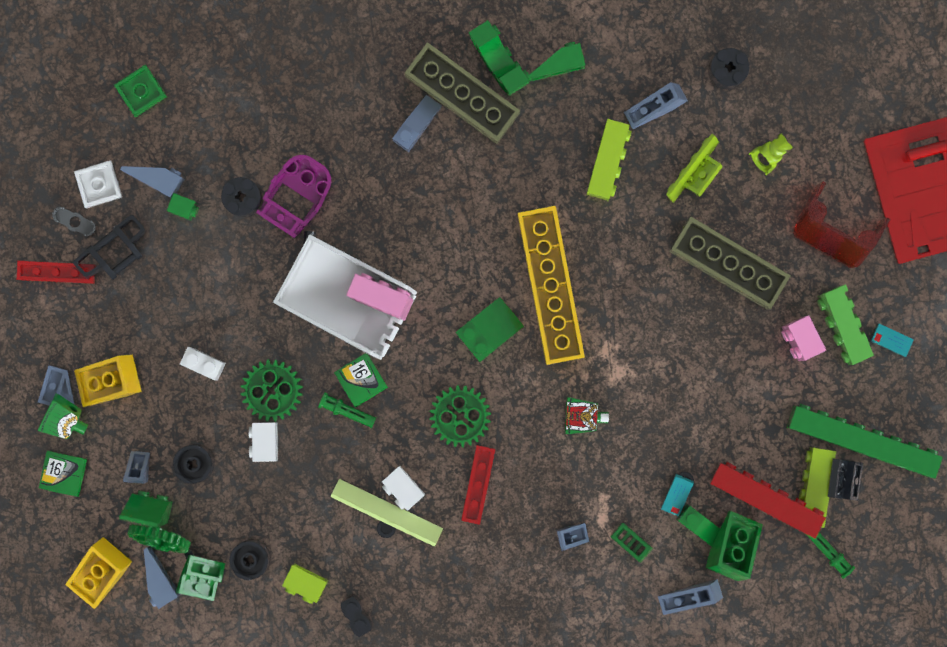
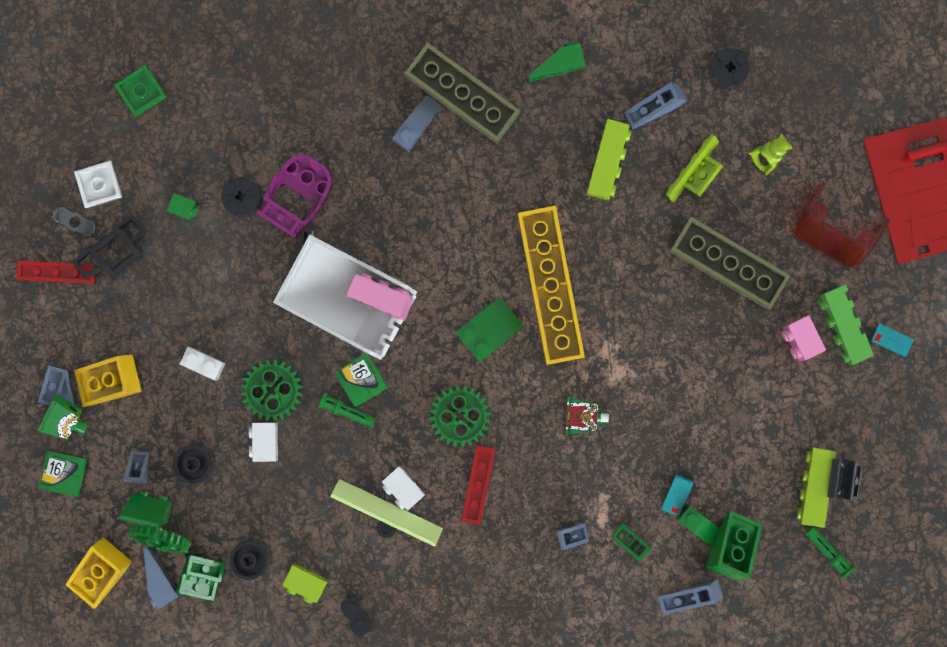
(157, 178): sand blue slope -> none
(498, 58): green brick -> none
(768, 500): red brick -> none
(864, 442): green brick -> none

